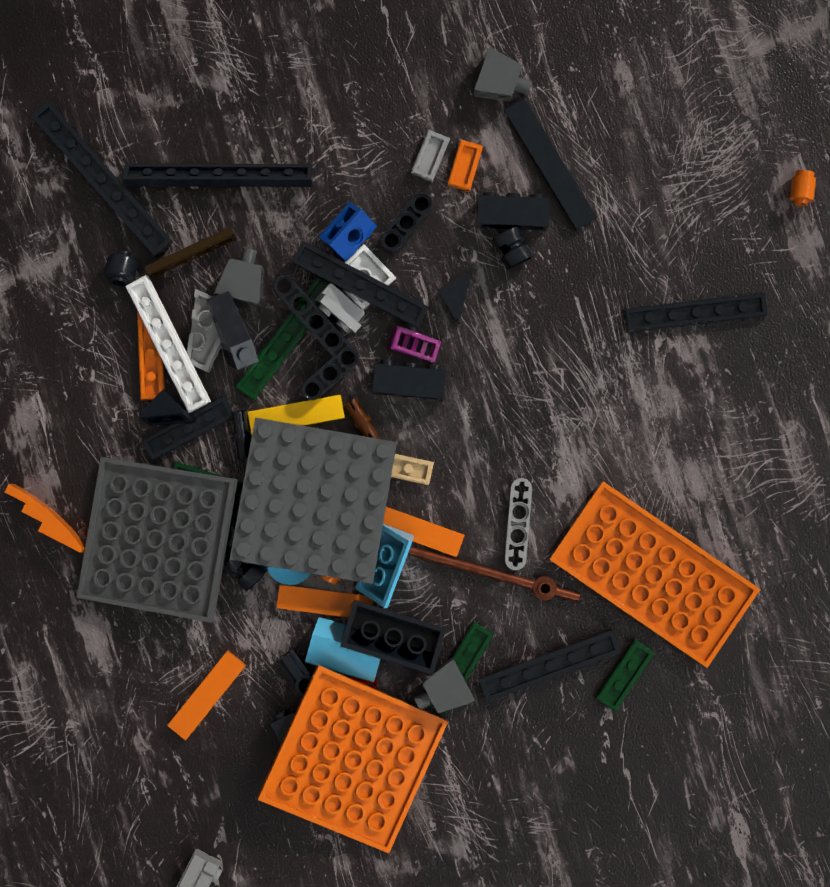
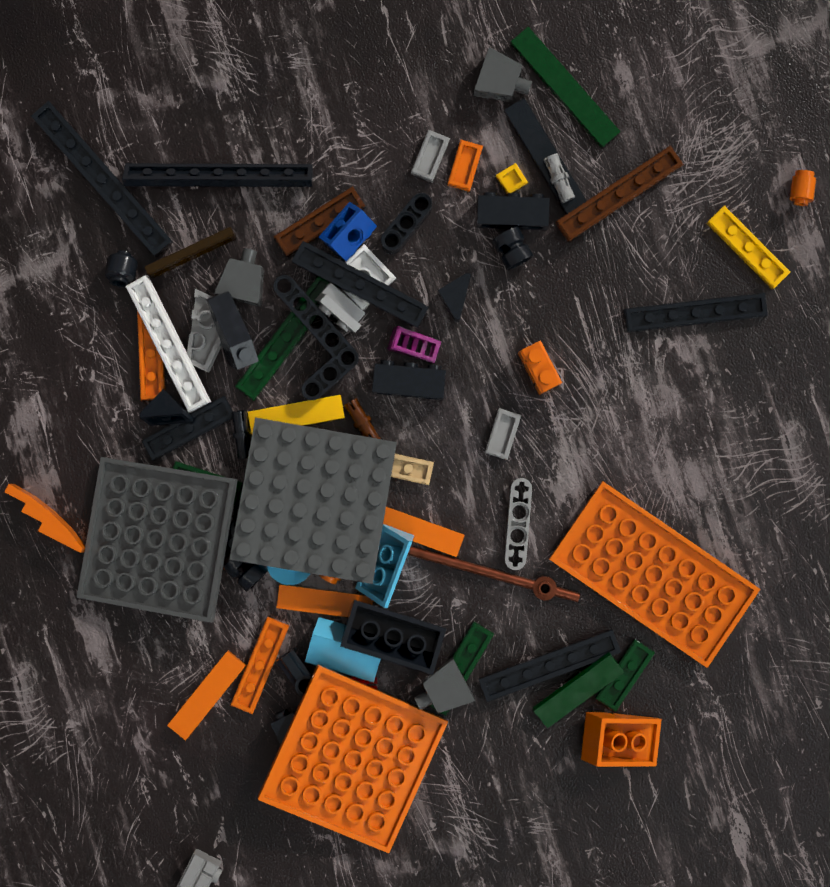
(260, 665): none -> orange tile
(316, 222): none -> reddish brown tile
(503, 434): none -> light grey tile
(511, 179): none -> yellow tile
(539, 367): none -> orange brick
(559, 178): none -> light grey pin
(565, 87): none -> dark green tile
(578, 690): none -> dark green tile
(619, 193): none -> reddish brown tile
(620, 740): none -> orange slope
(748, 247): none -> yellow tile

